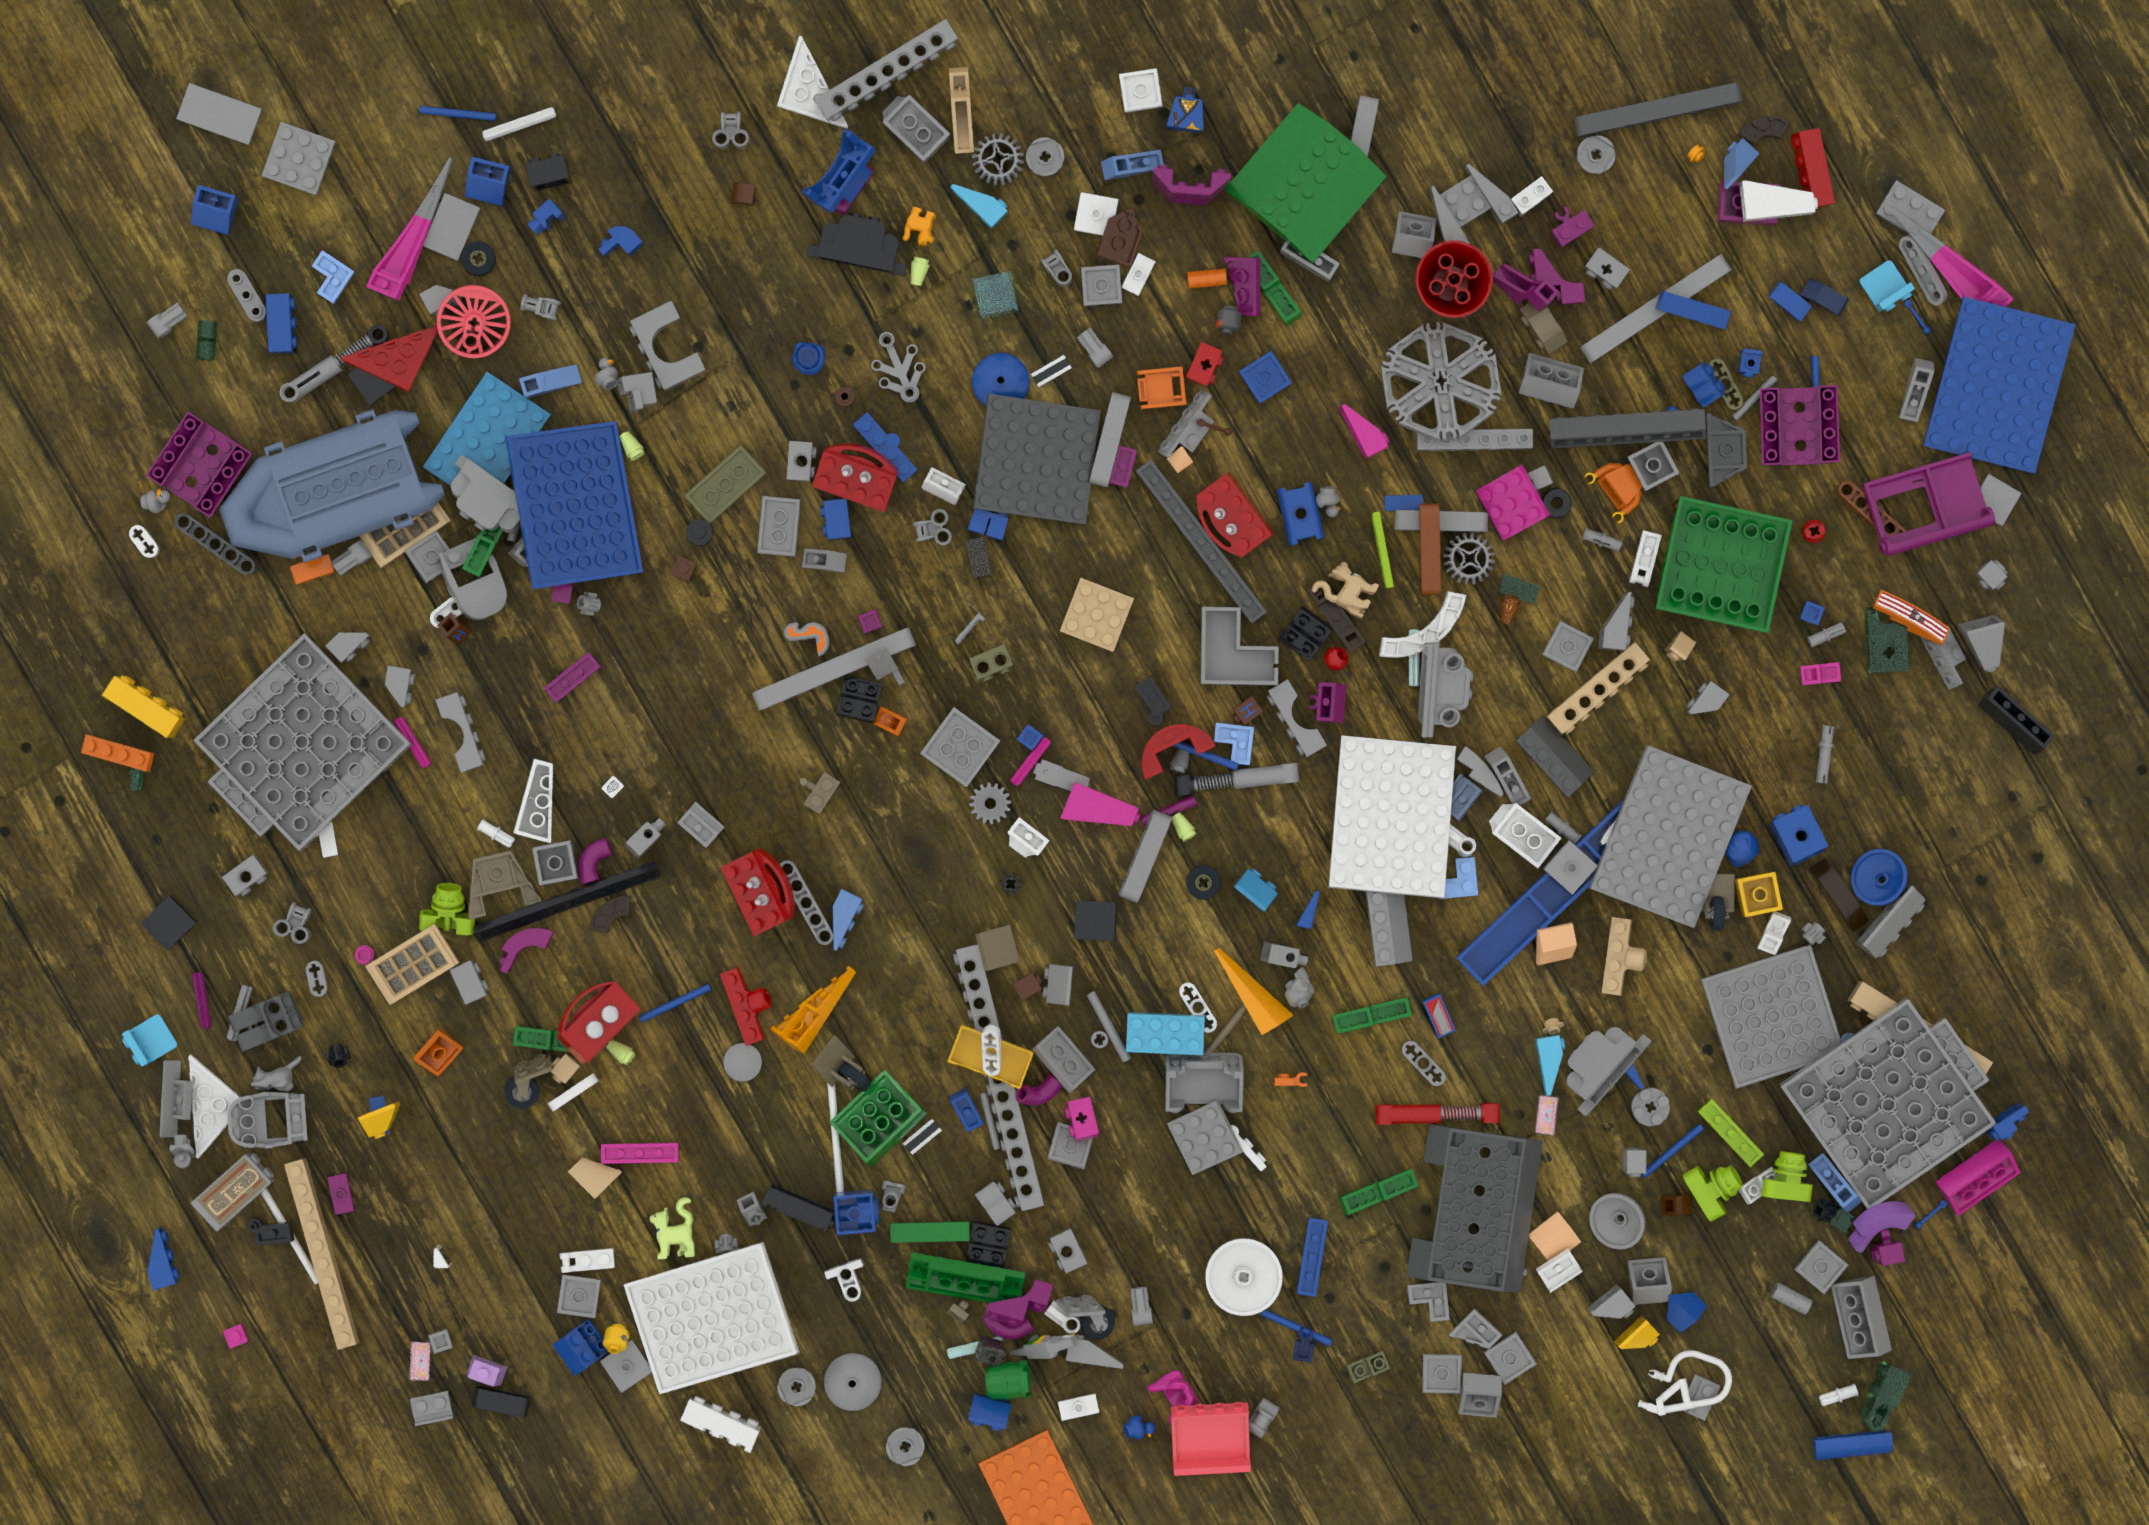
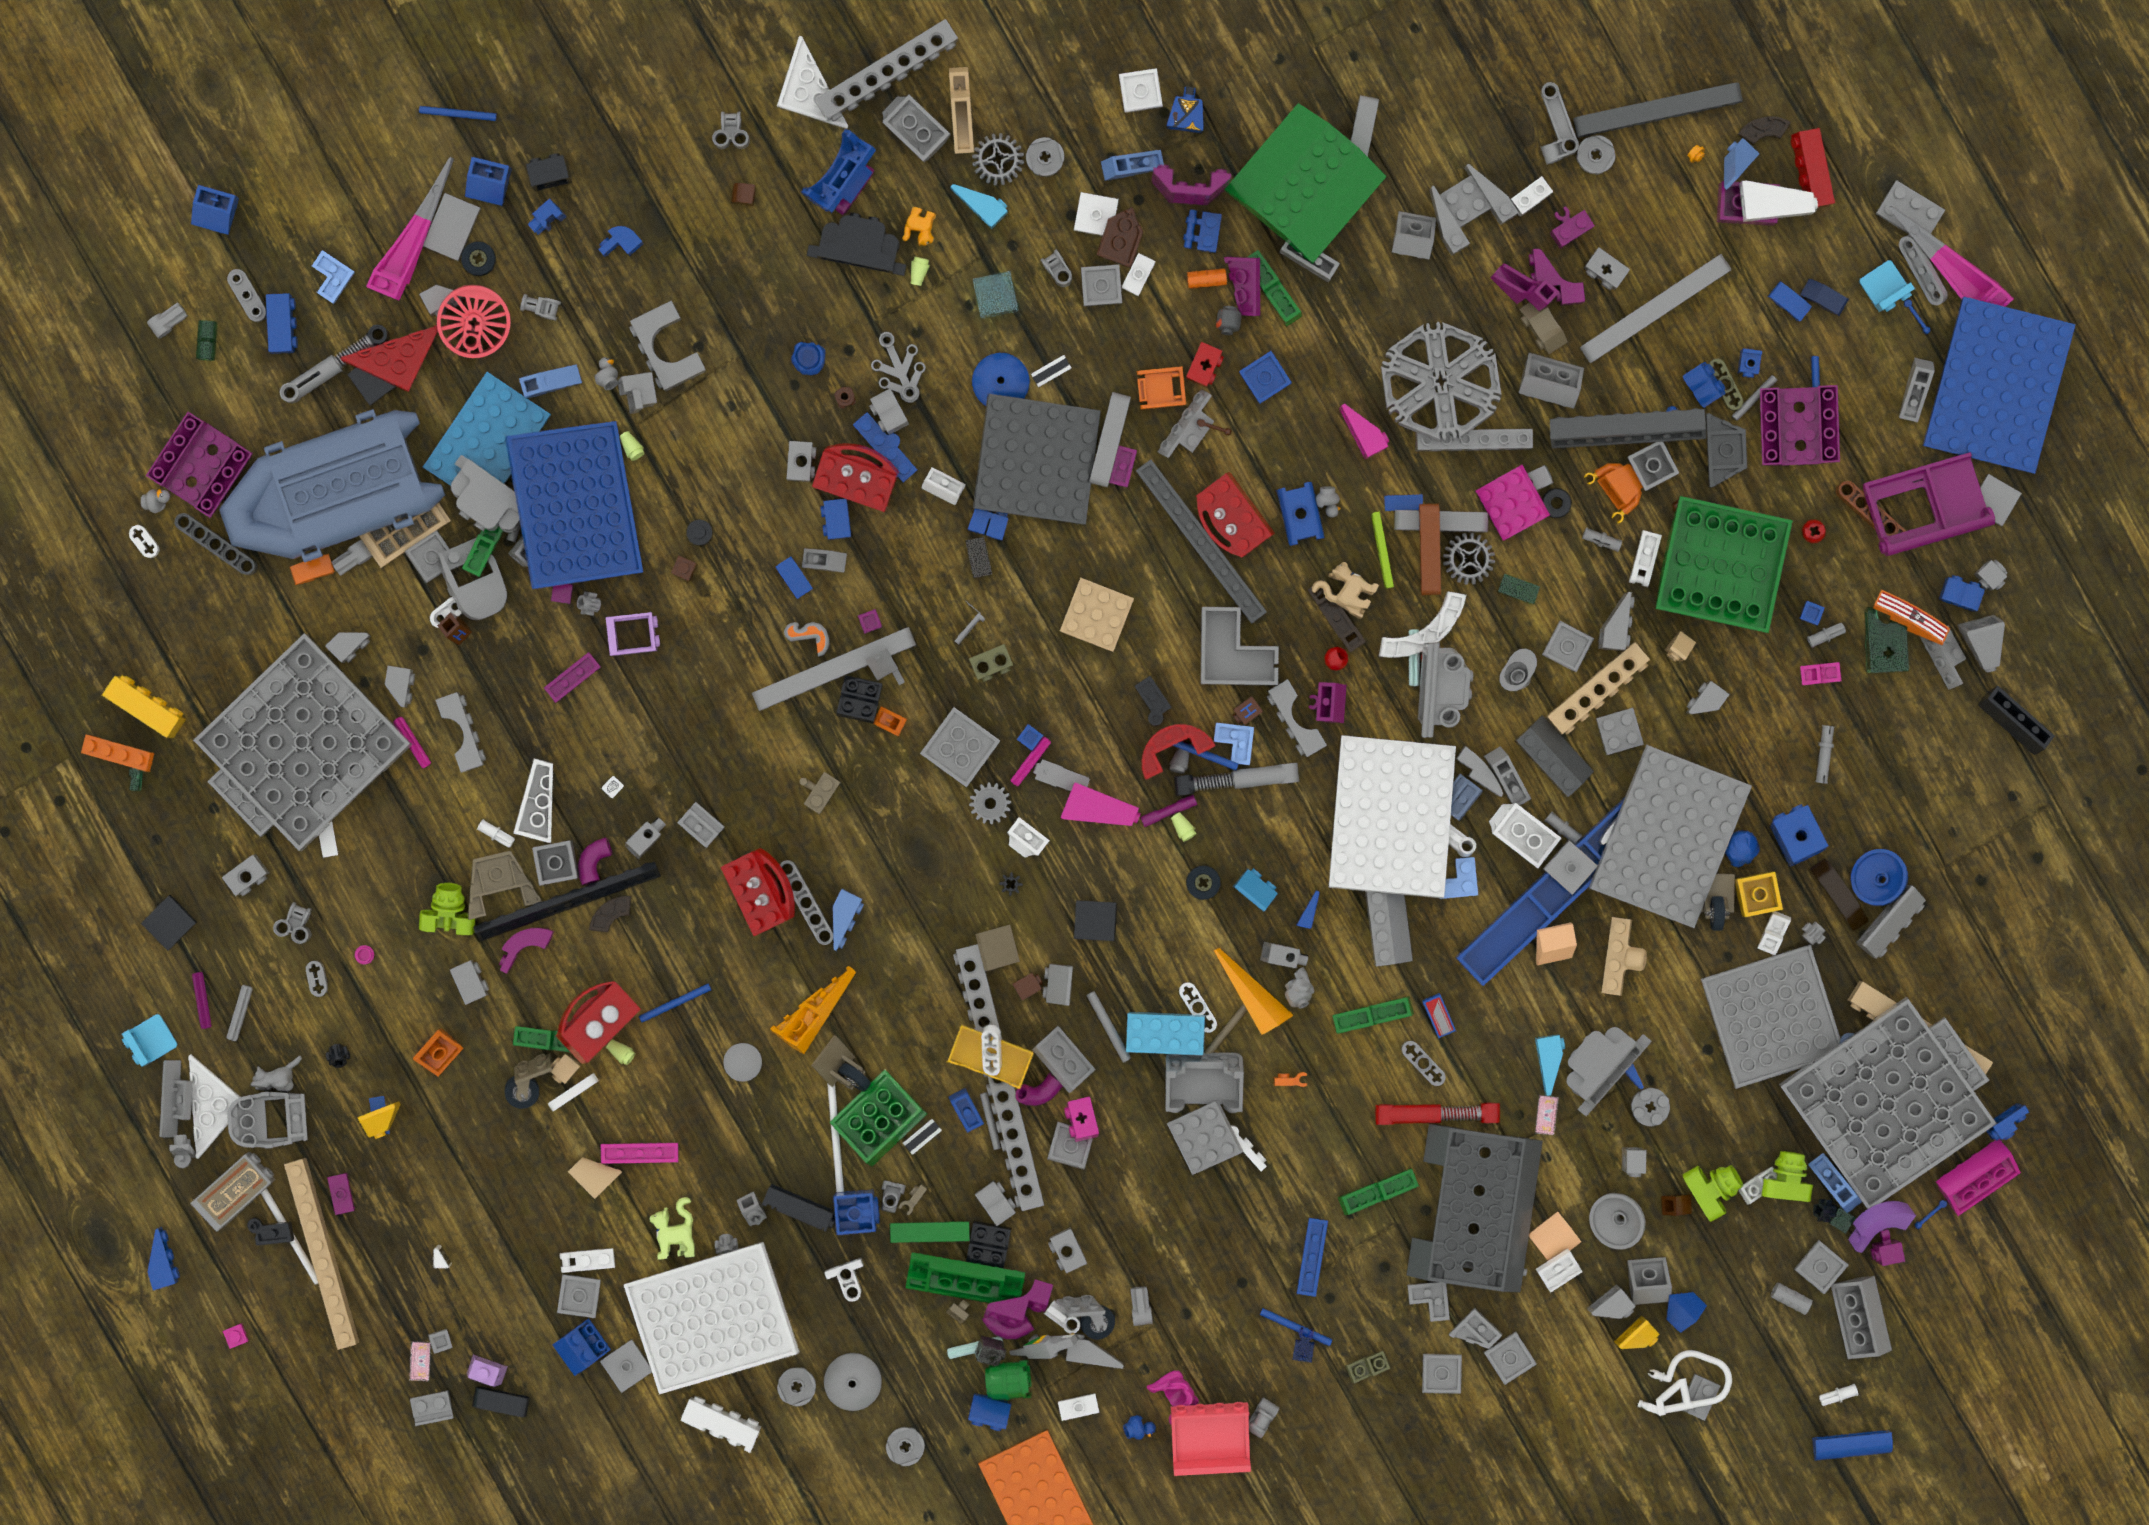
(219, 114): light grey tile -> none
(261, 1012): dark grey connector -> none
(298, 158): light grey plate -> none
(412, 964): tan piece -> none
(519, 124): white axle -> none
(612, 633): none -> lavender window
(616, 1338): yellow head -> none
(725, 484): olive tile -> none
(746, 1004): red plate -> none
(779, 526): light grey tile -> none
(794, 577): none -> blue slope
(889, 412): none -> light grey brick
(916, 1193): none -> dark tan plate
(932, 529): light grey piece -> none
(1094, 1036): light grey bush -> none
(1097, 351): light grey piece -> none
(1145, 856): light grey beam -> none
(1179, 459): light nougat slope -> none
(1208, 232): none -> blue plate
(1243, 1276): white dish -> none
(1306, 633): black slope -> none
(1462, 264): red cone -> none
(1480, 1395): light grey slope -> none
(1509, 606): clear orange cone -> none
(1518, 670): none -> light grey piece
(1552, 1026): tan plate -> none
(1561, 124): none -> light grey piece
(1619, 731): none -> light grey plate
(1672, 1150): blue bar -> none
(1693, 309): blue slope -> none
(1730, 1132): lime tile -> none
(1884, 1395): clear green brick -> none
(1961, 593): none -> blue brick

